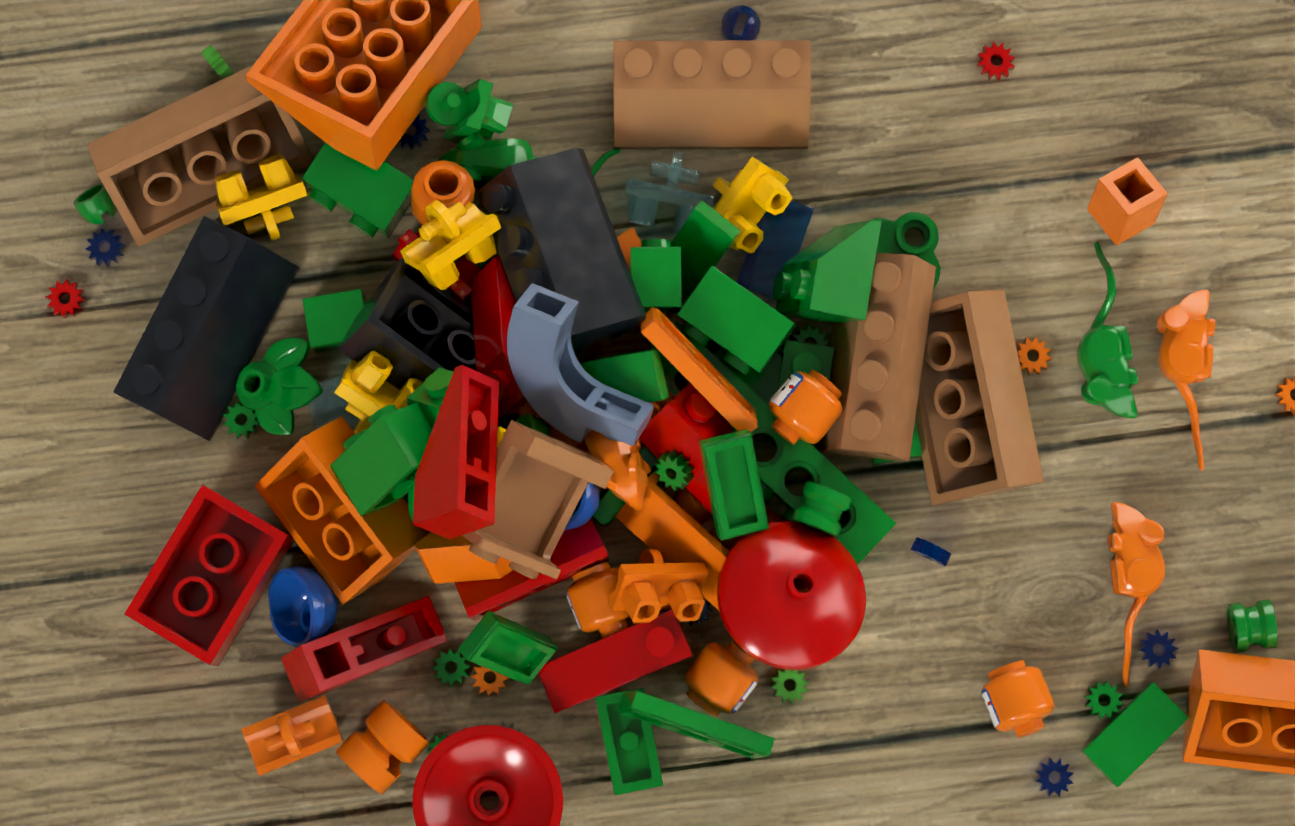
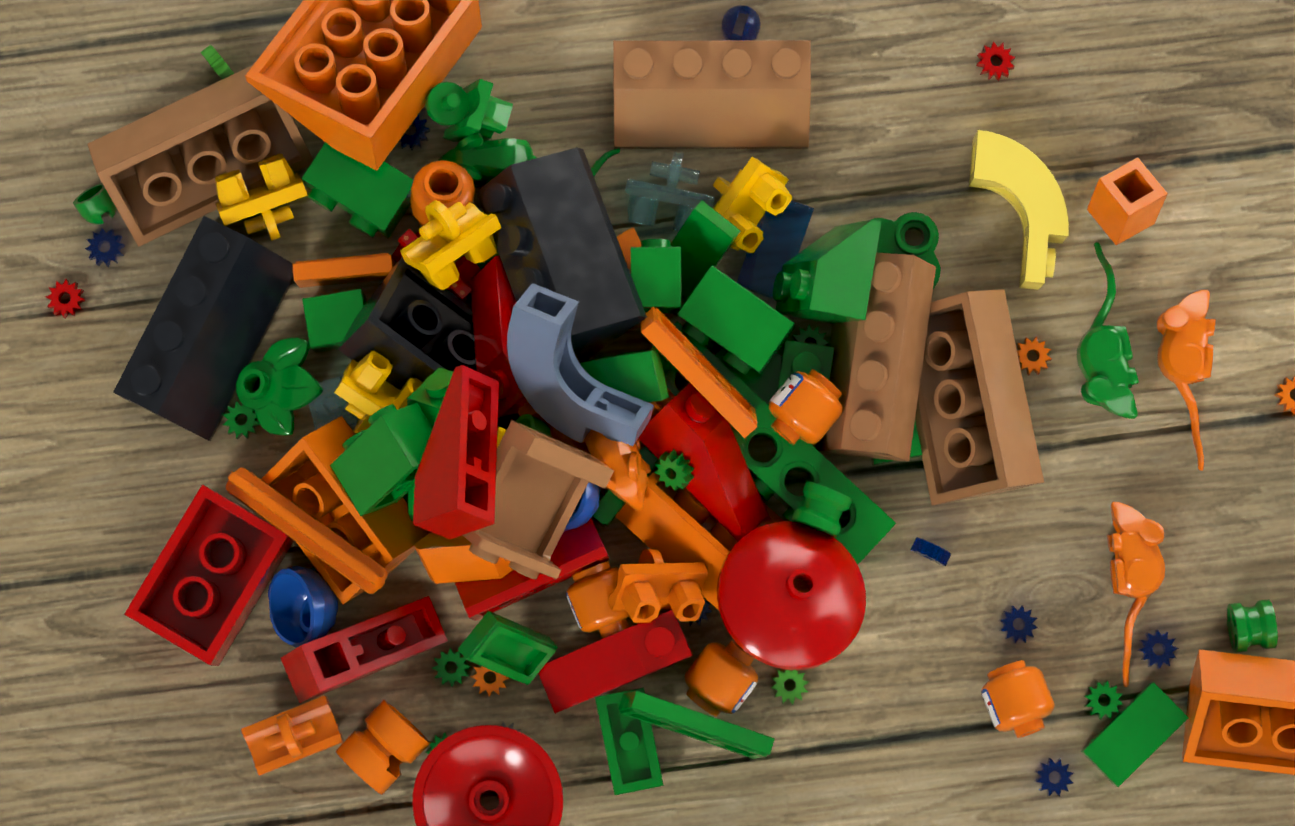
(306, 530): none -> orange axle
(342, 270): none -> orange tile
(733, 484): green tile -> none
(1008, 624): none -> clear blue piece
(1034, 193): none -> light yellow arch

